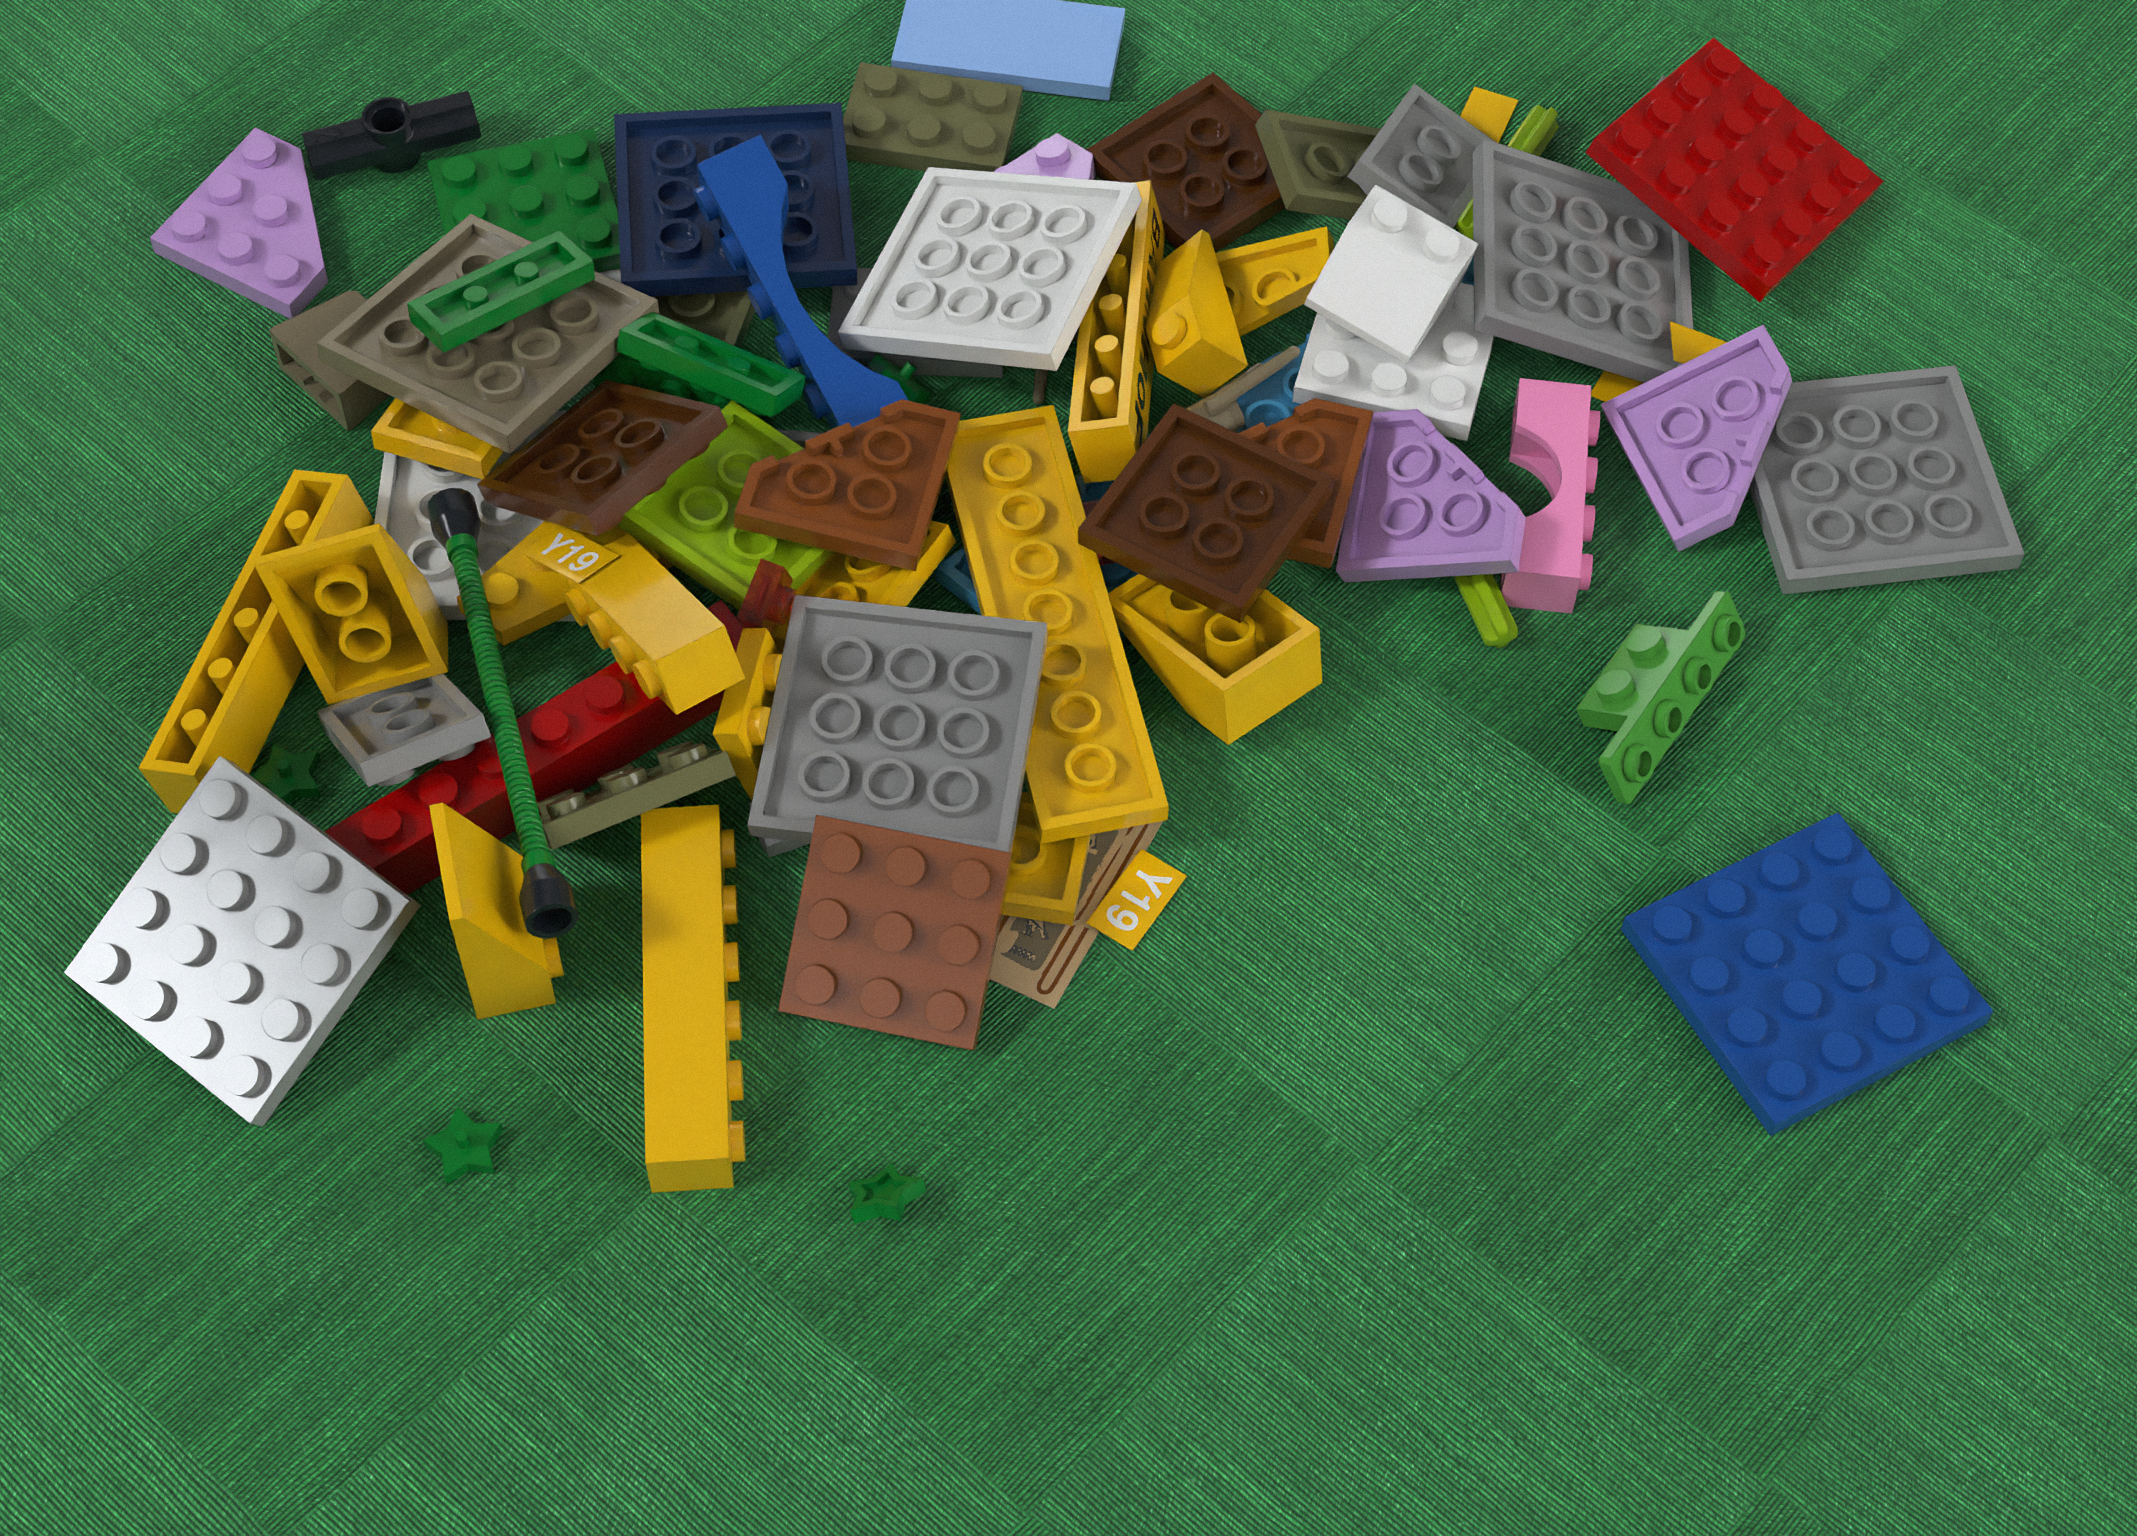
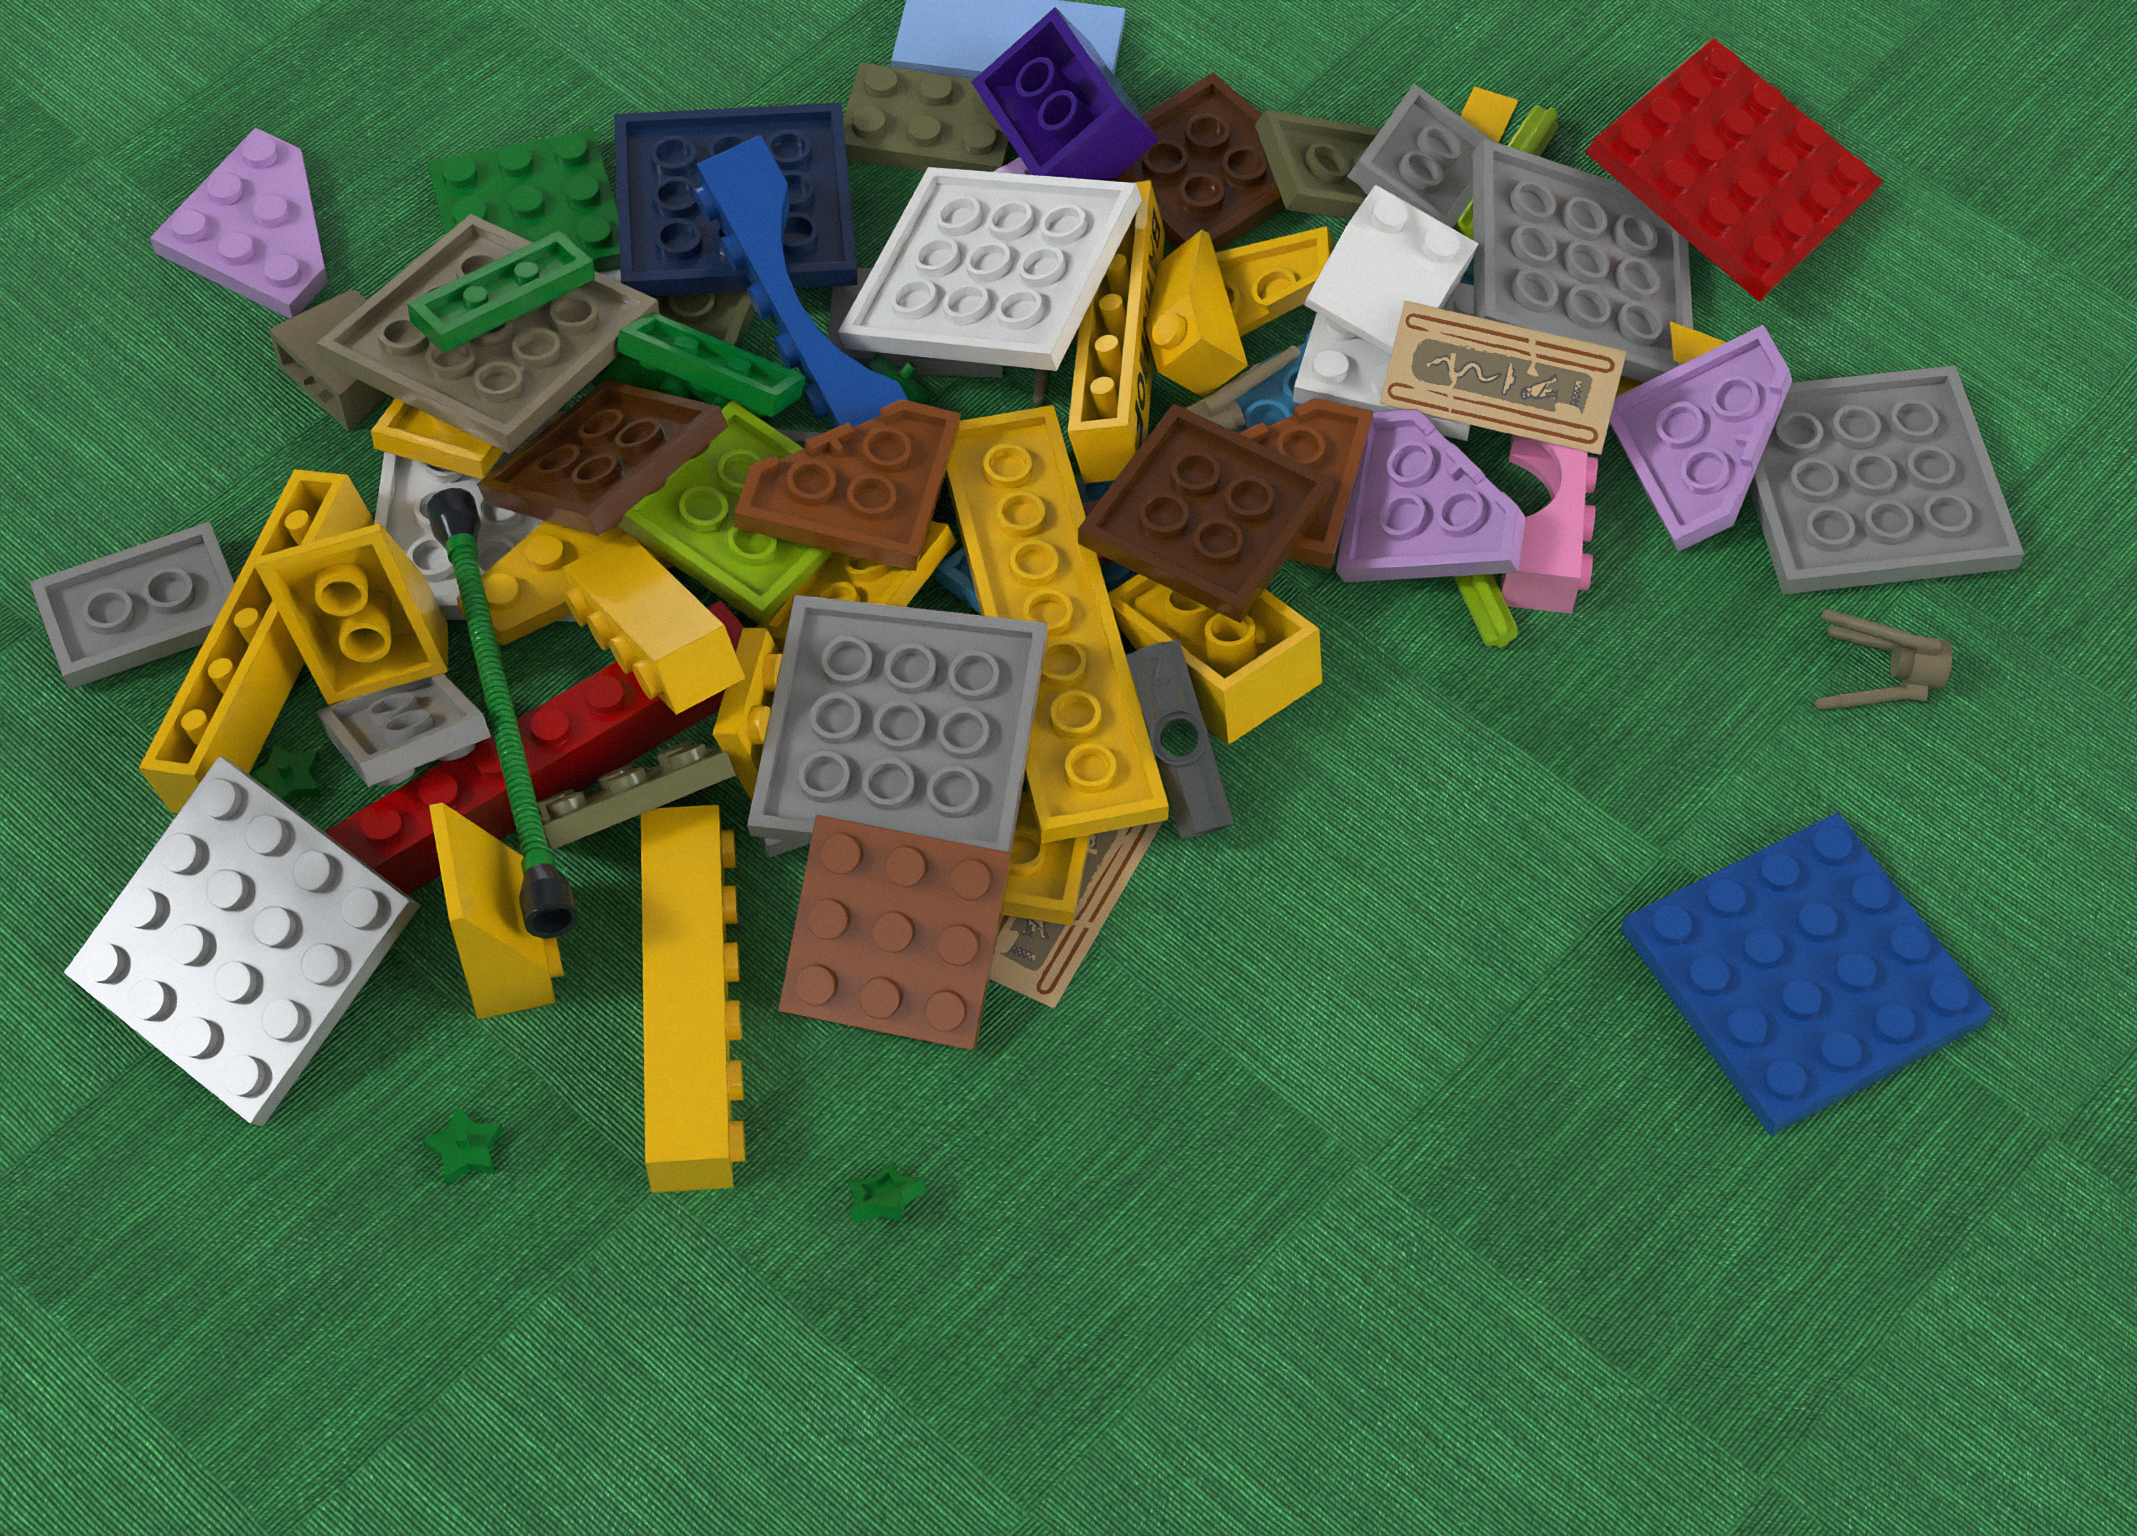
(134, 604): none -> light grey plate
(391, 135): black piece -> none
(569, 553): yellow sticker -> none
(768, 597): clear red plate -> none
(1063, 105): none -> dark purple slope
(1136, 899): yellow sticker -> none
(1167, 700): none -> dark grey piece
(1503, 377): none -> sticker
(1655, 689): bright green bracket -> none
(1915, 659): none -> dark tan plant

